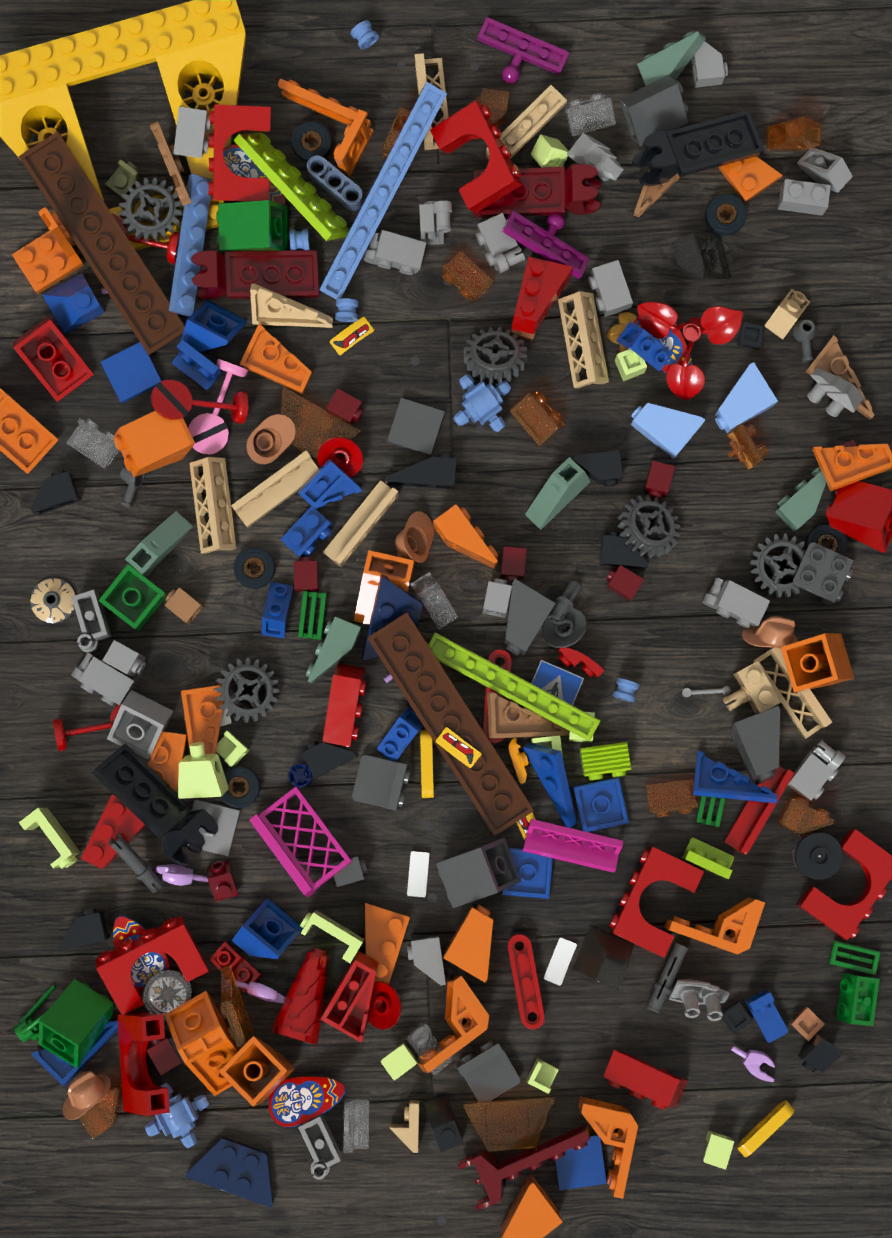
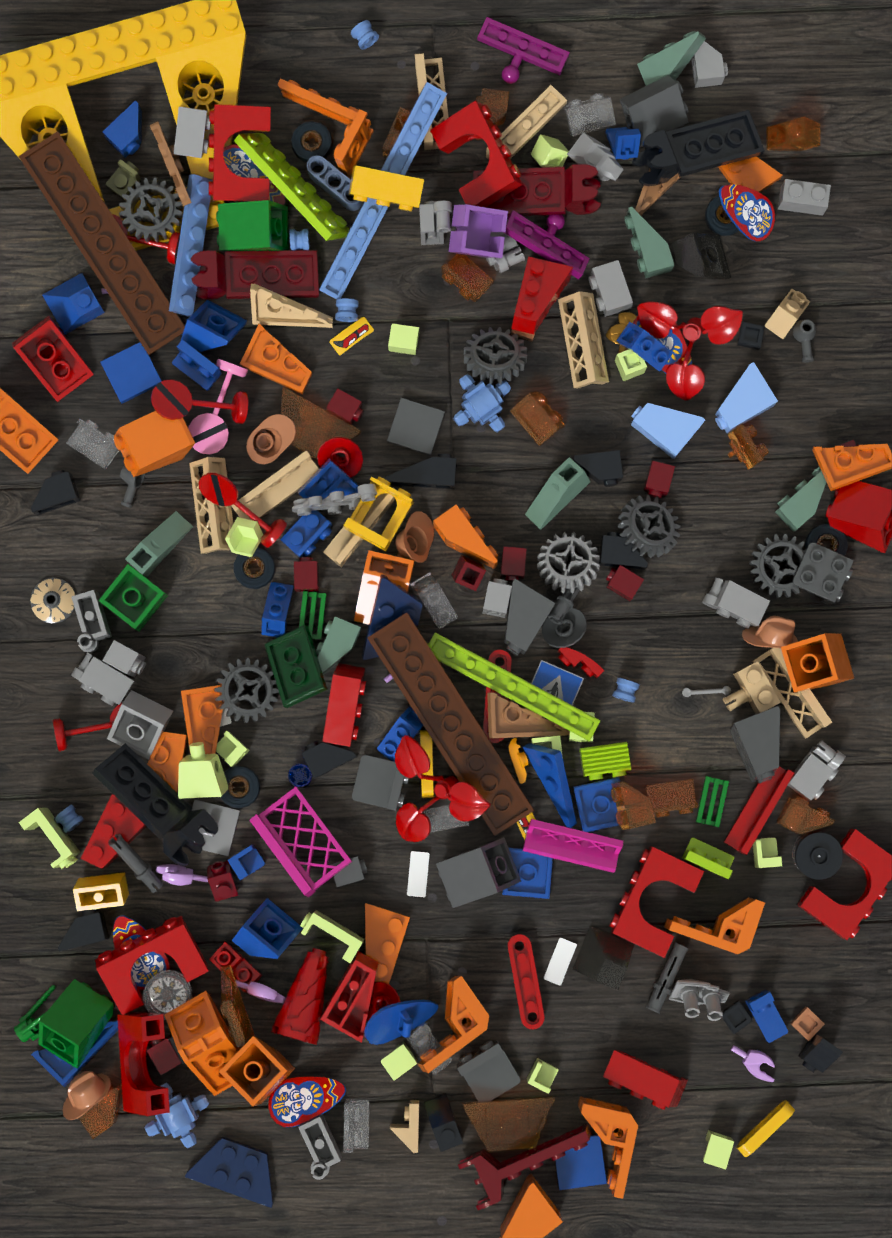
(49, 256): orange bracket -> none
(69, 819): none -> medium blue wheel
(101, 891): none -> yellow brick
(126, 130): none -> blue slope
(183, 605): medium nougat brick -> none
(224, 493): none -> red piece
(244, 537): none -> yellowish green panel
(246, 862): none -> blue panel
(295, 666): none -> dark green tile
(334, 501): none -> light grey plant
(382, 541): none -> yellow panel
(386, 188): none -> yellow brick
(395, 252): light grey hinge -> none
(398, 1020): none -> blue shield
(403, 339): none -> yellowish green panel
(428, 957): light grey slope -> none
(442, 819): none -> clear bracket
(458, 747): yellow sticker -> none
(465, 799): none -> red plant
(468, 573): none -> dark red brick
(472, 943): orange slope -> none
(474, 230): none -> medium lavender piece
(550, 557): none -> light grey gear
(624, 142): none -> blue bracket
(632, 806): none -> clear orange slope
(651, 247): none -> sand green slope
(718, 781): blue wing -> none
(748, 211): none -> shield
(766, 853): none -> yellowish green panel
(825, 168): light grey slope -> none
(833, 361): medium nougat wing -> none
(834, 952): green tile -> none
(841, 391): light grey connector -> none
(857, 999): green bracket -> none

